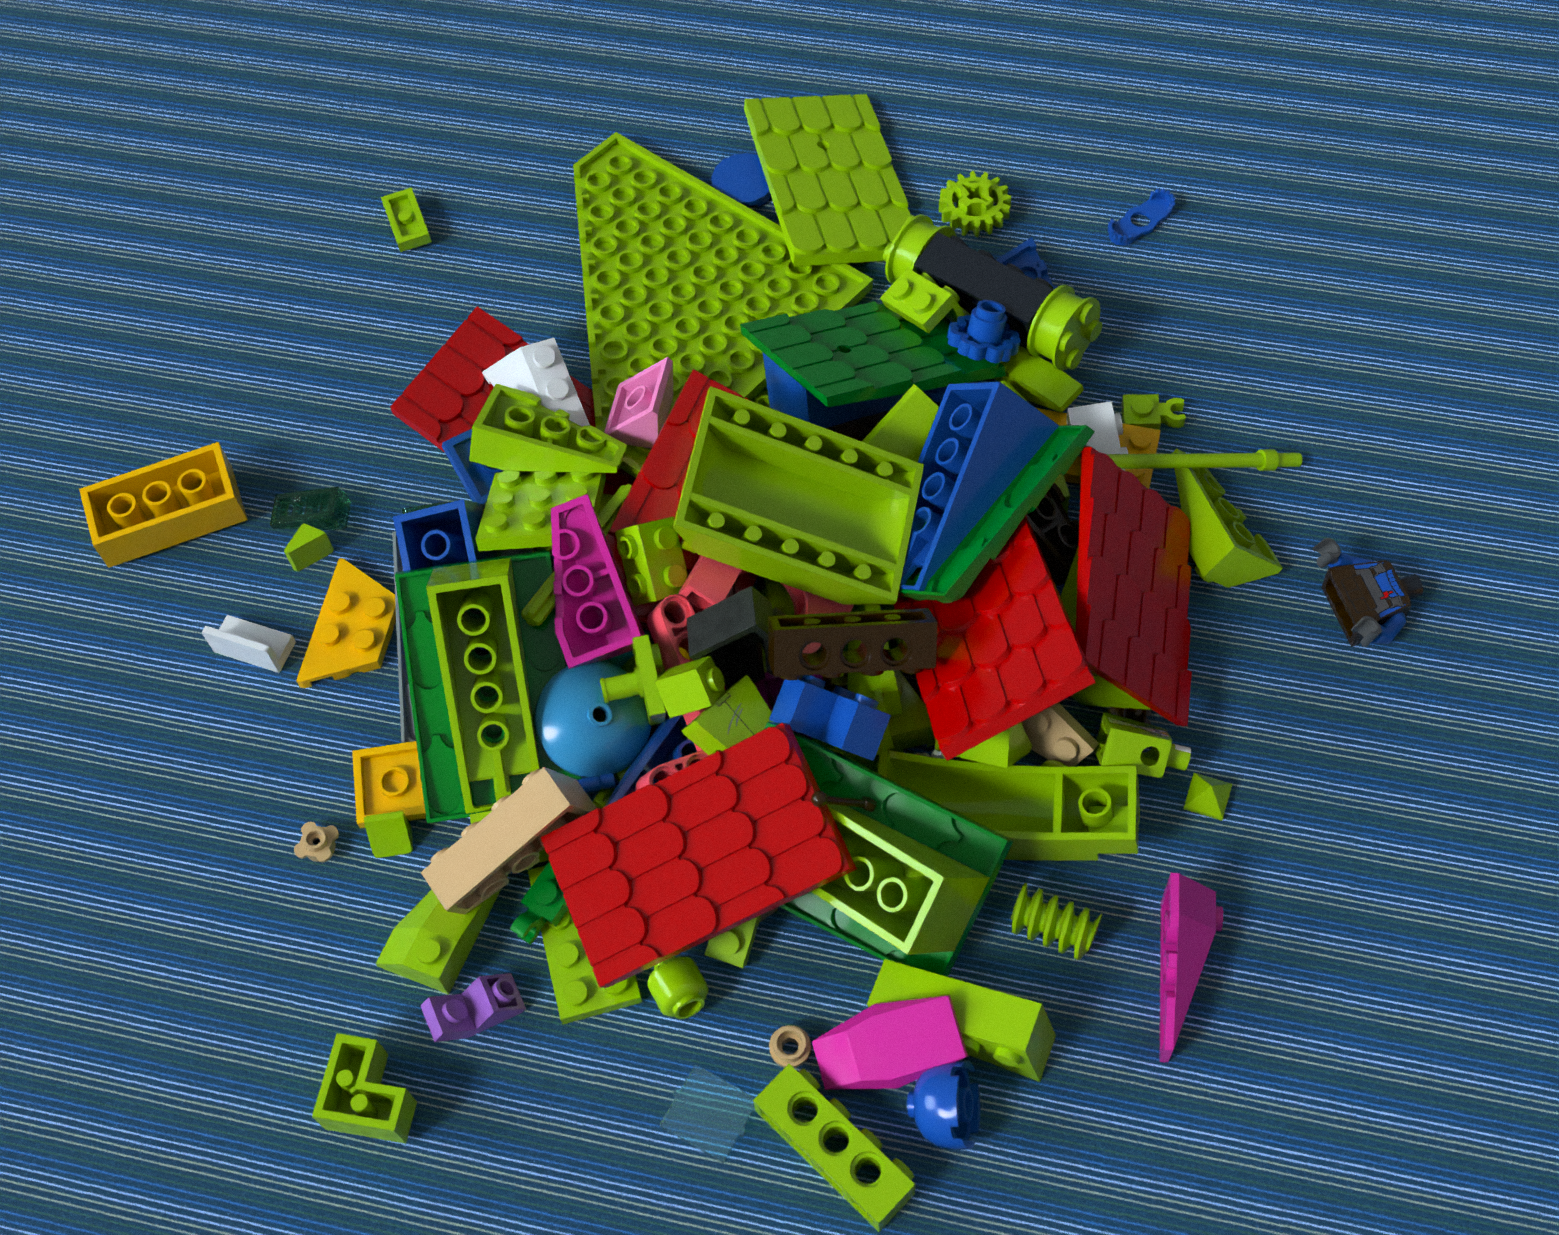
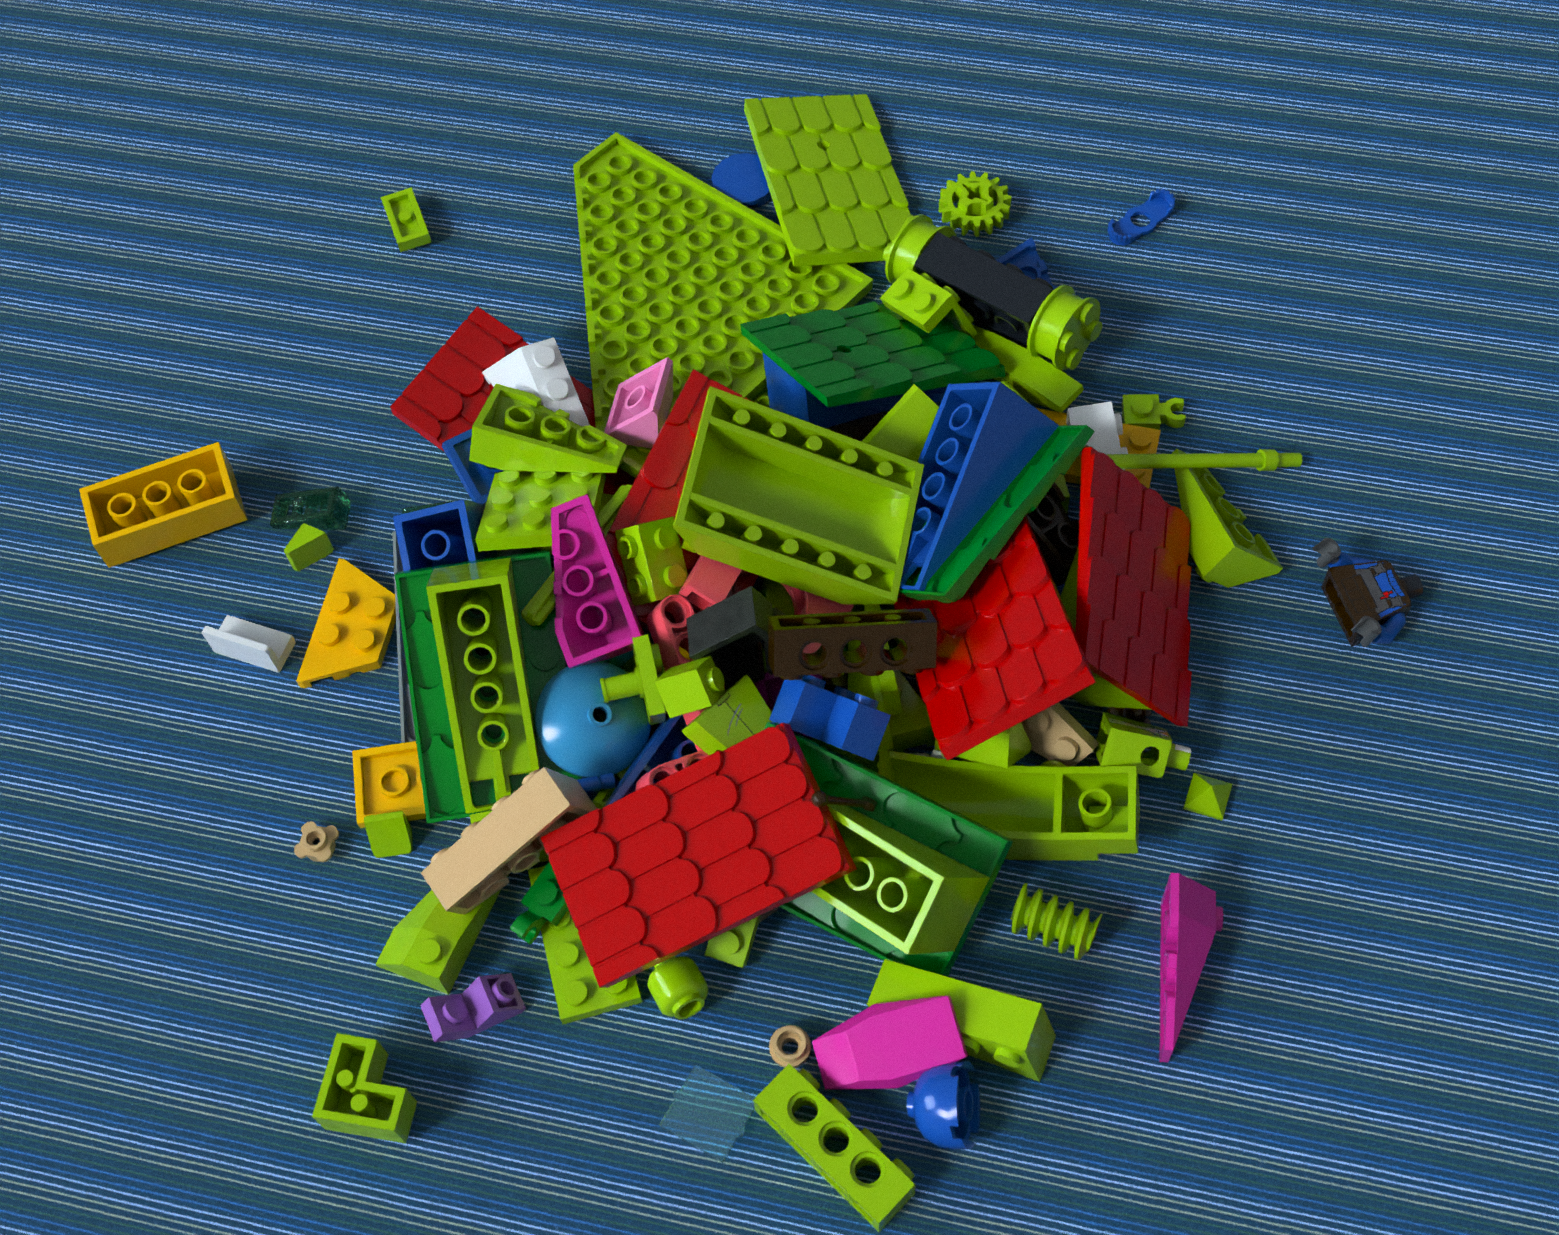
(984, 334): blue plant -> none

